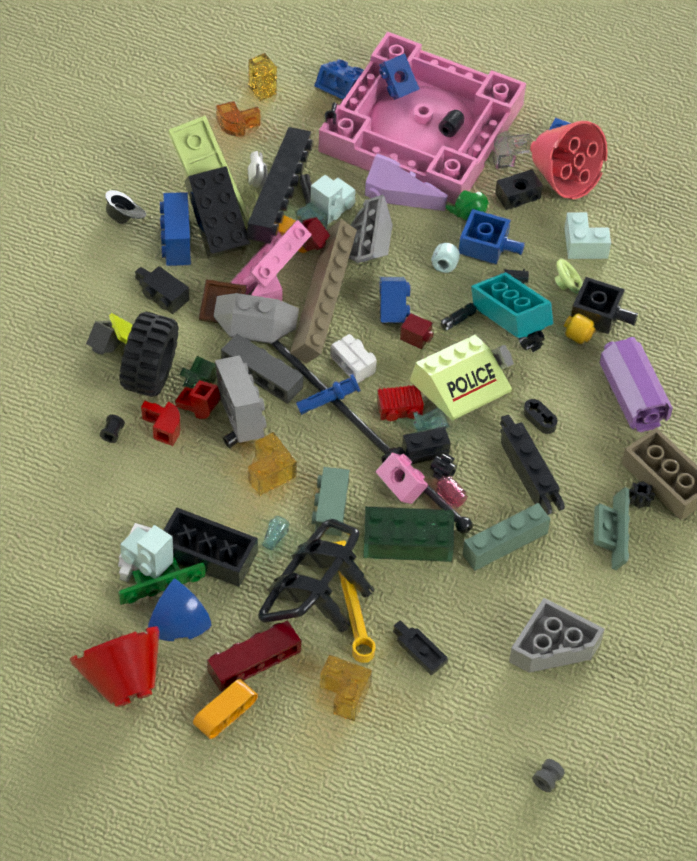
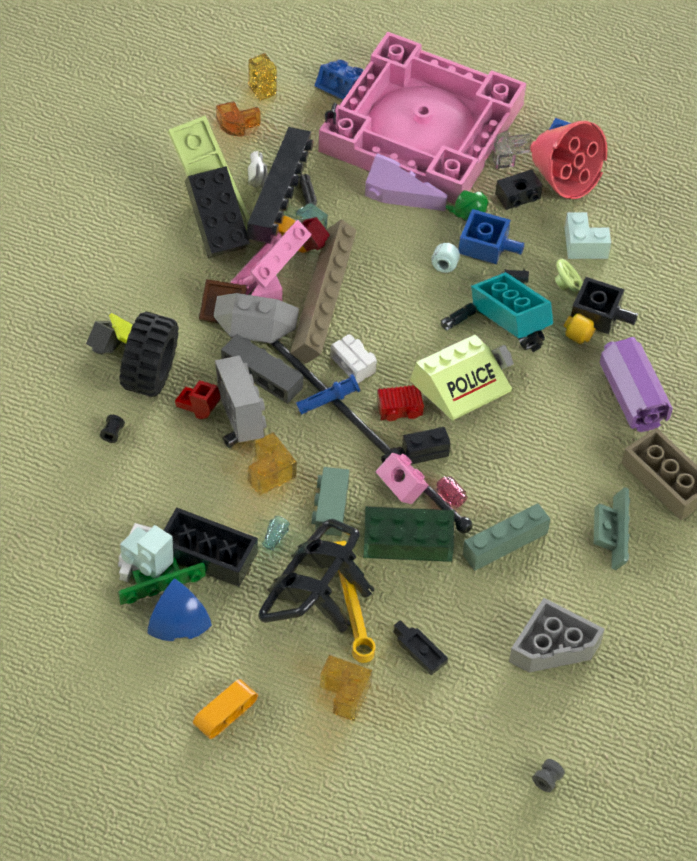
(122, 208): black piece -> none
(122, 666): red cone -> none
(163, 288): black hinge -> none
(165, 421): red brick -> none
(176, 225): blue brick -> none
(200, 370): clear green brick -> none
(254, 655): dark red brick -> none
(332, 196): light aqua brick -> none
(373, 231): light grey wedge -> none
(393, 299): blue brick -> none
(401, 66): blue brick -> none
(416, 331): dark red brick -> none
(431, 420): clear light blue bracket -> none
(443, 466): black gear -> none
(451, 123): black brick -> none
(530, 465): black hinge -> none
(542, 414): black beam -> none
(641, 494): black gear -> none

